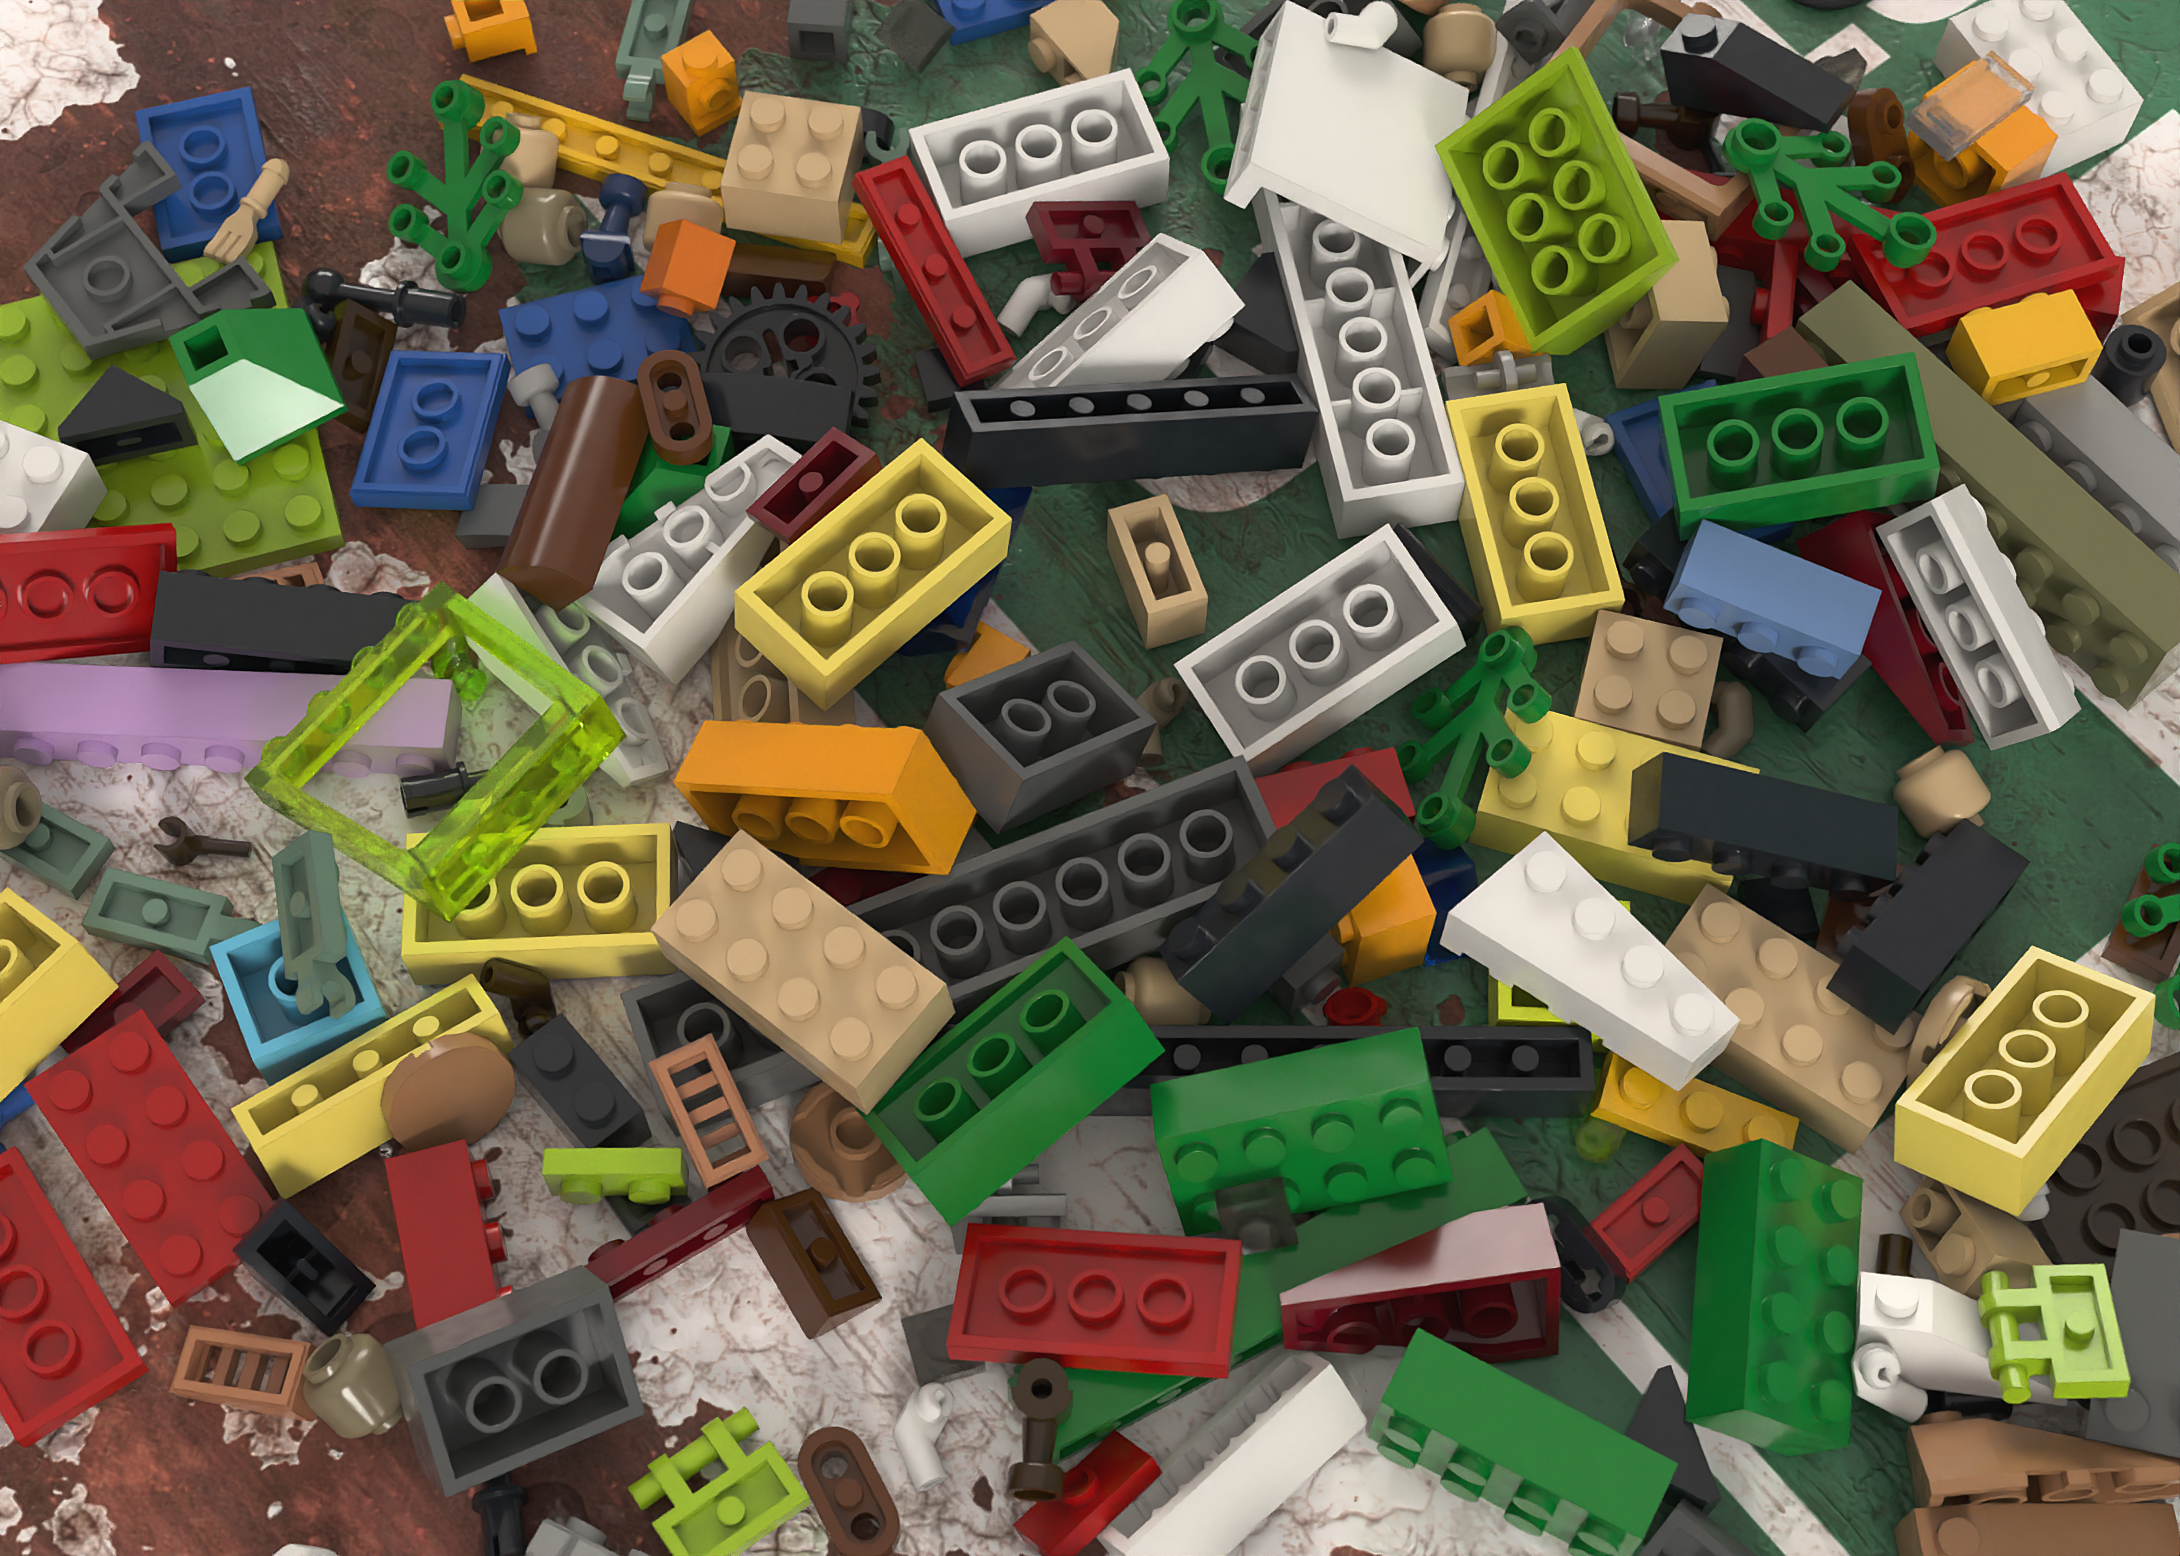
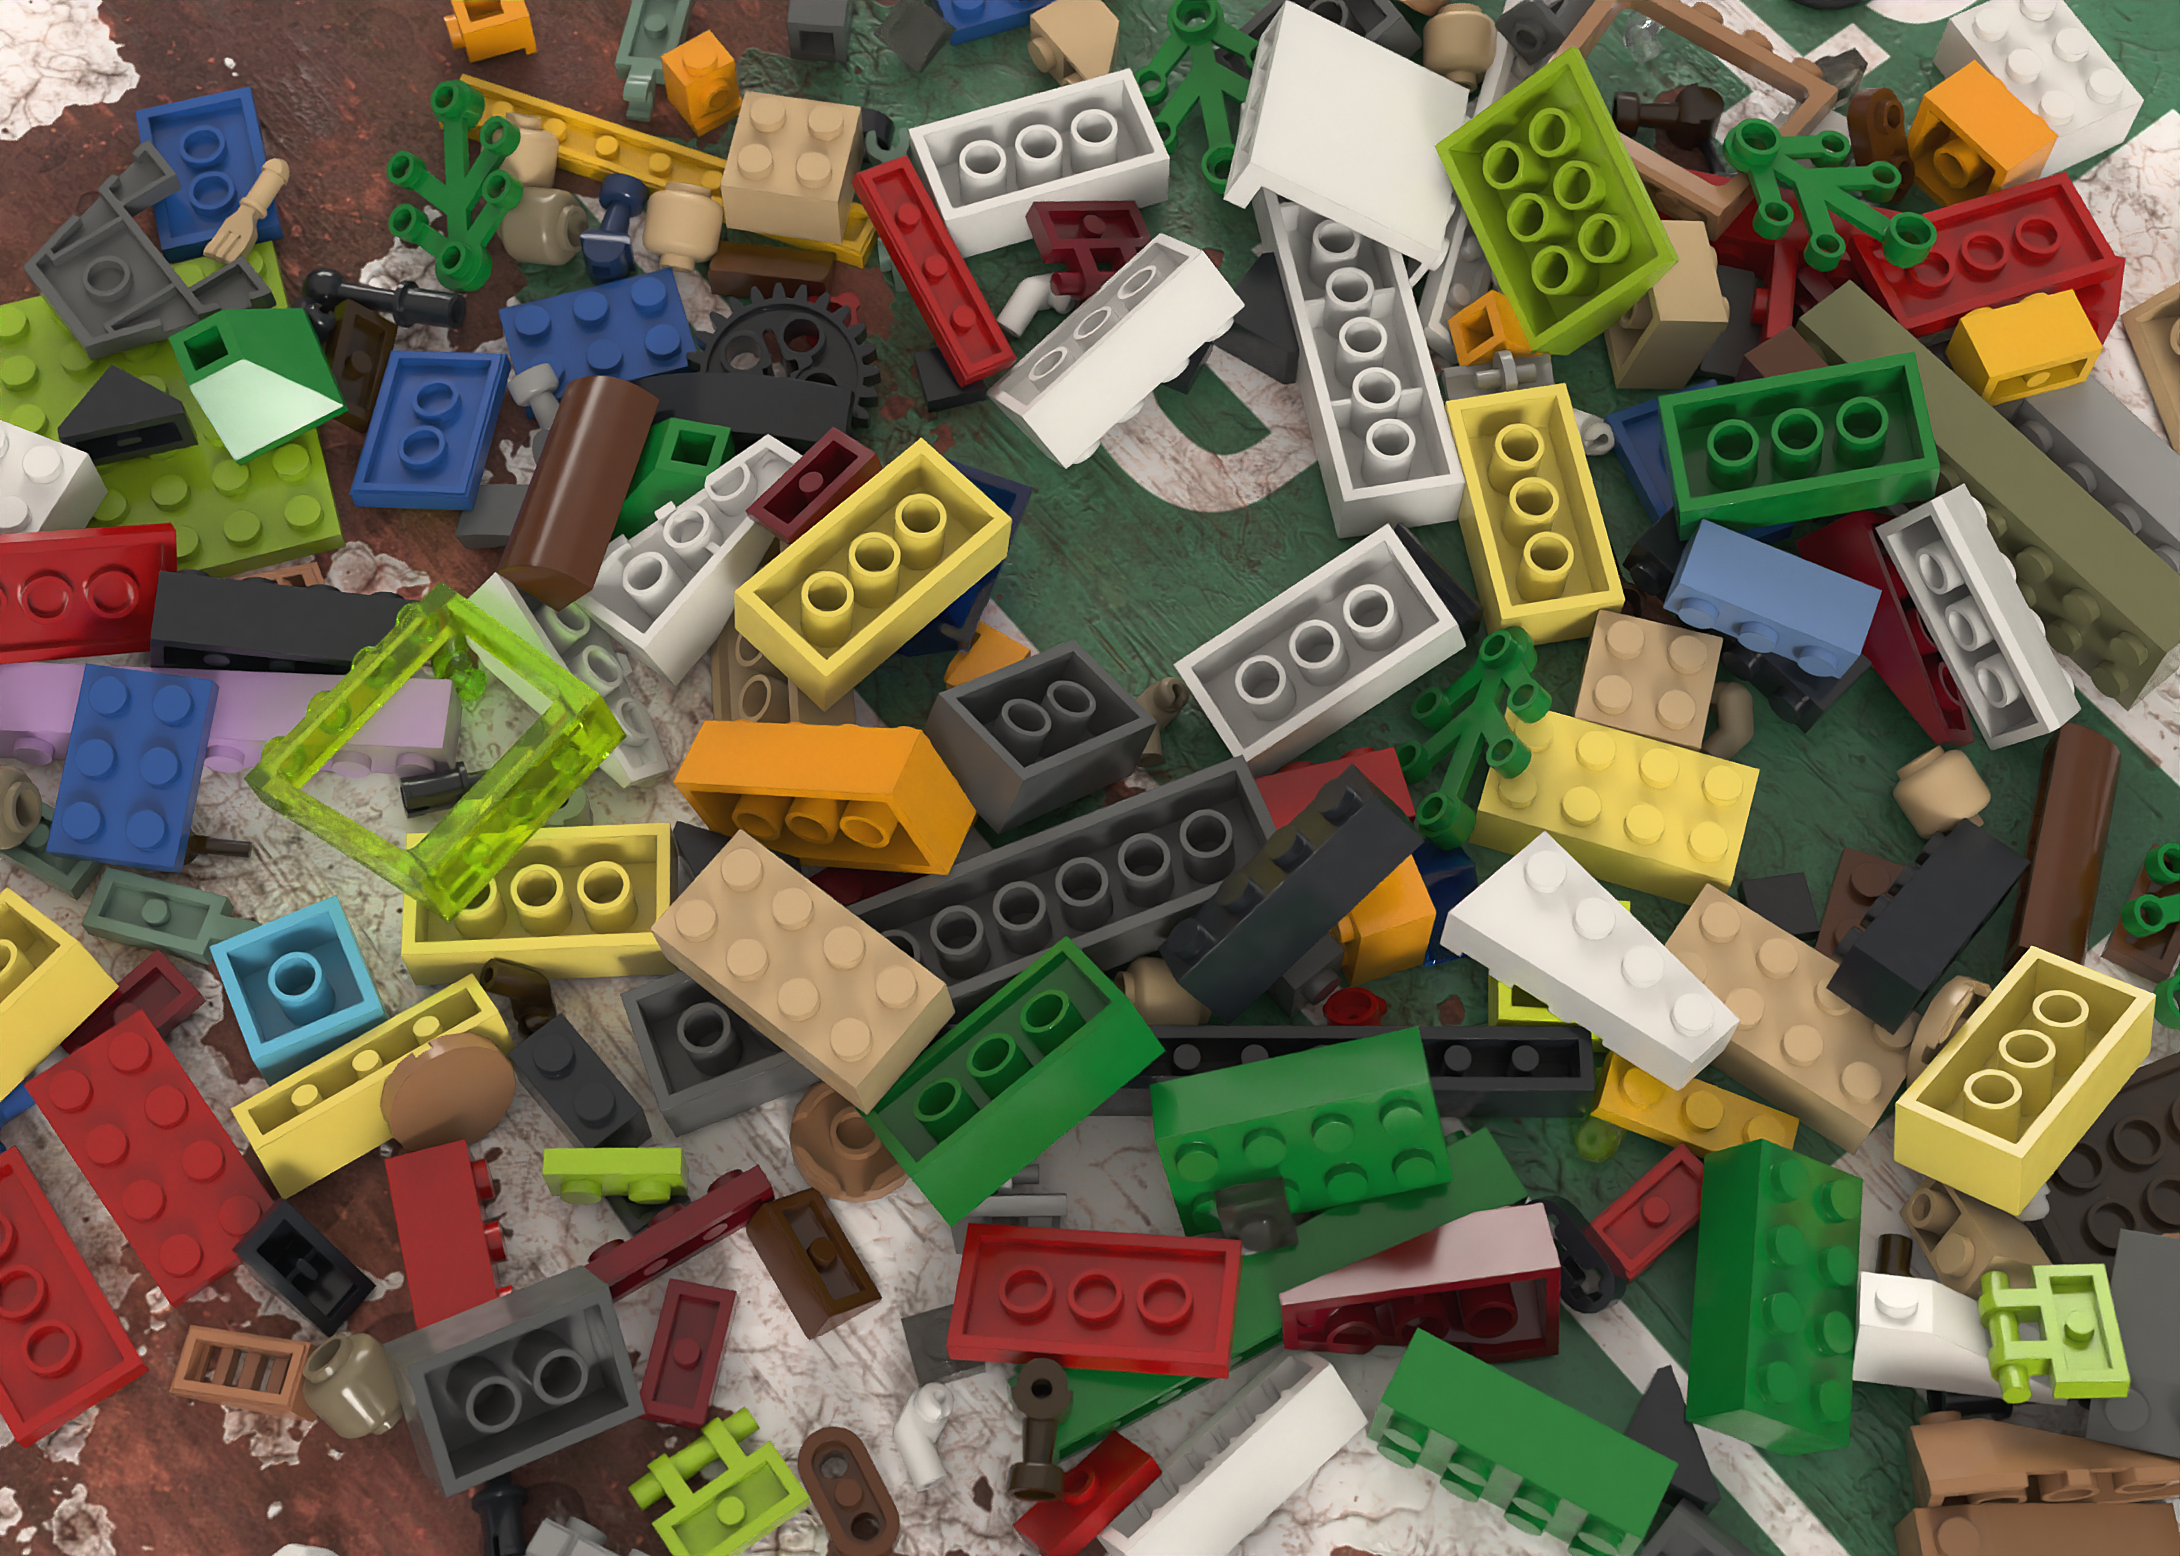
(133, 768): none -> blue plate
(312, 923): sand green plate -> none
(676, 411): reddish brown plate -> none
(687, 268): orange brick -> none
(687, 1354): none -> dark red plate
(734, 1163): nougat slope -> none
(1129, 430): black brick -> none
(1156, 571): tan brick -> none
(1367, 30): white arm -> none
(1744, 74): black slope -> none
(1762, 827): black brick -> none
(1877, 1381): white arm -> none
(1970, 105): clear tile -> none
(2065, 846): none -> reddish brown brick
(2130, 363): black brick -> none

